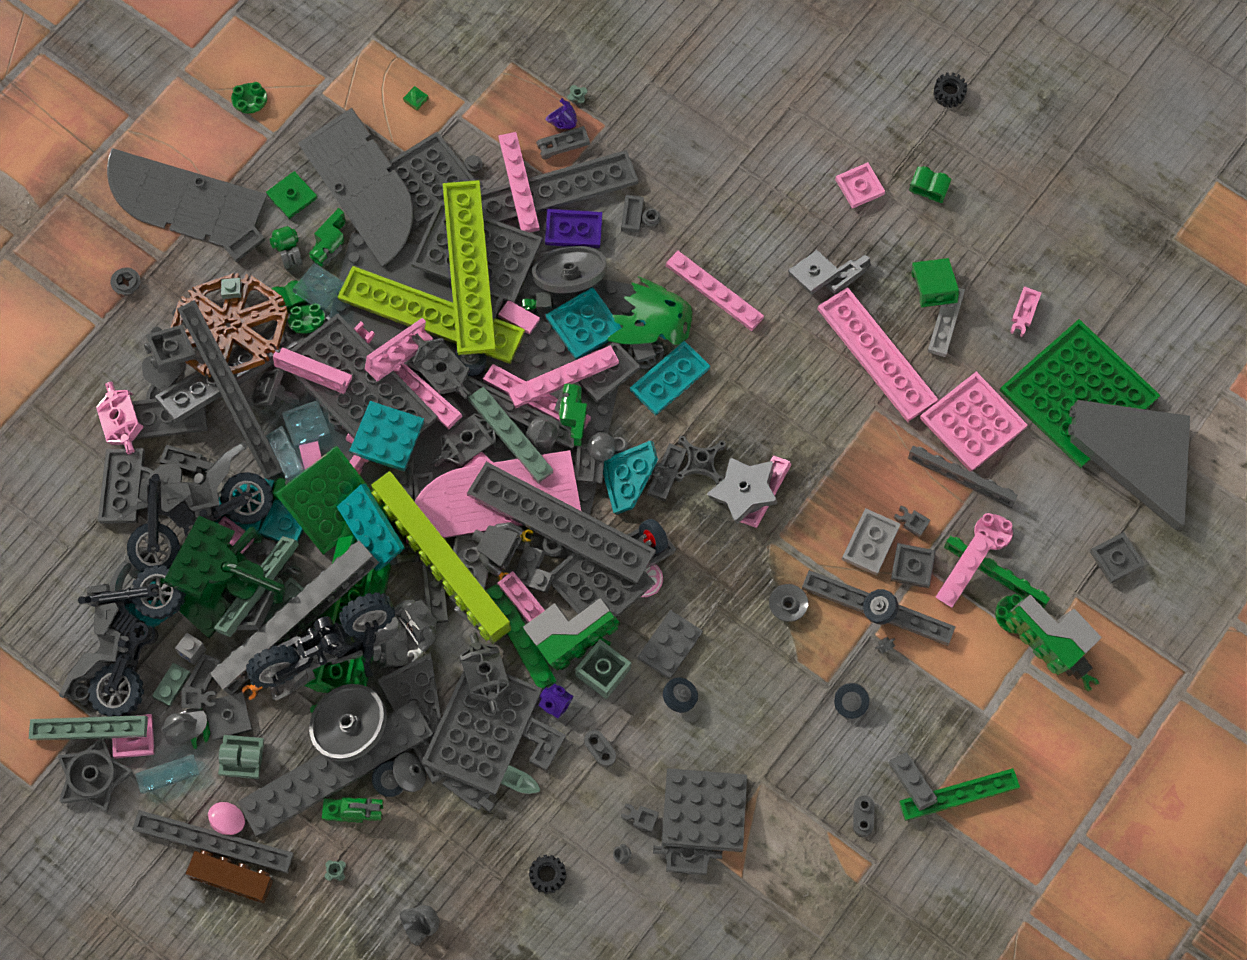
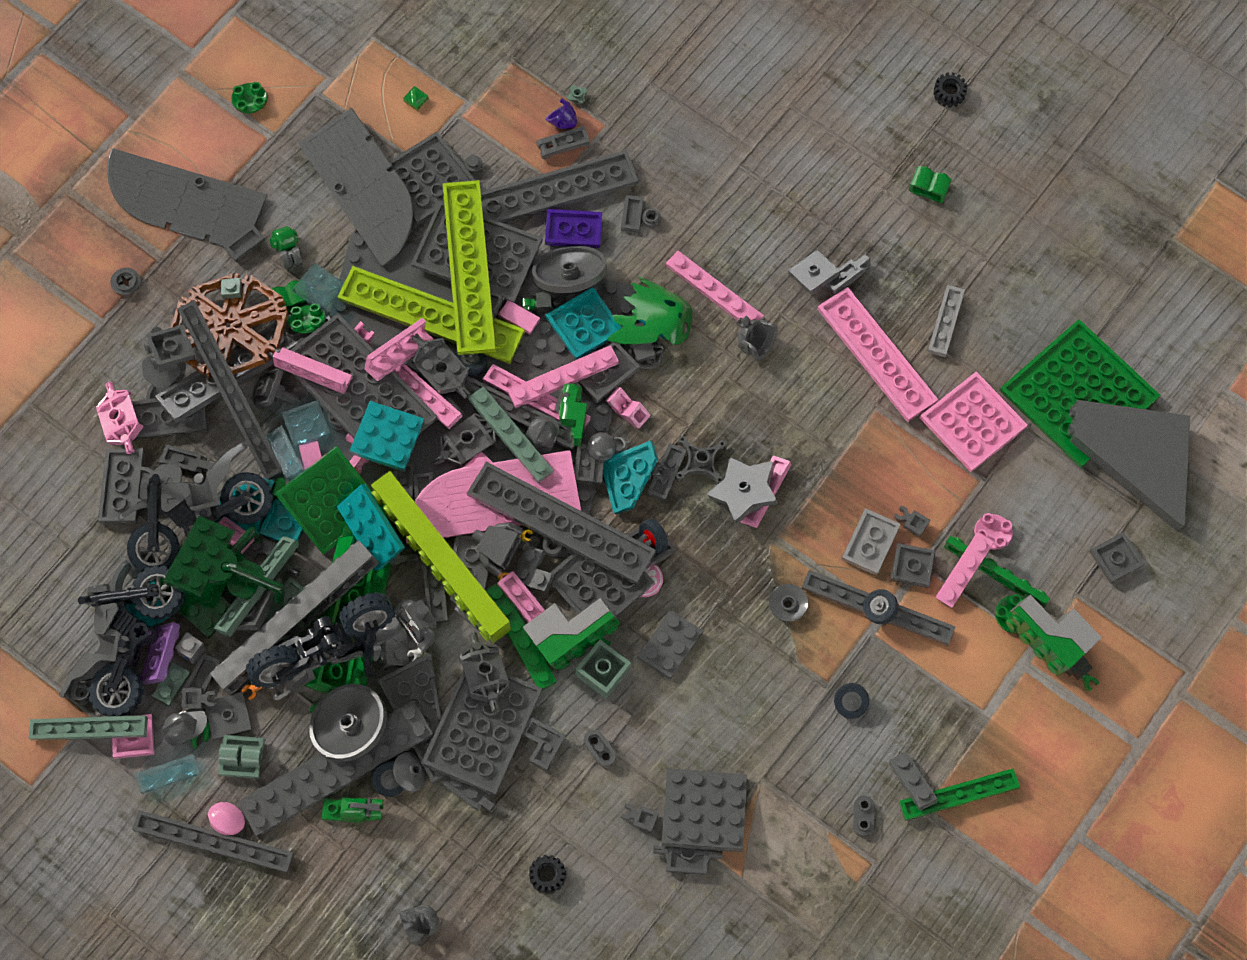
(82, 765): dark grey plate -> none
(160, 654): none -> medium lavender plate
(229, 877): reddish brown brick -> none
(291, 195): green plate -> none
(328, 239): green plate -> none
(331, 865): sand green plate -> none
(518, 182): bright pink plate -> none
(519, 781): sand green plate -> none
(555, 700): dark purple brick -> none
(622, 854): dark grey plate -> none
(626, 408): none -> bright pink slope
(670, 378): teal plate -> none
(680, 695): black wheel -> none
(756, 337): none -> dark grey helmet
(860, 185): bright pink plate -> none
(885, 644): dark grey plate -> none
(935, 282): green panel -> none
(969, 479): dark grey plate -> none
(1025, 310): bright pink plate -> none

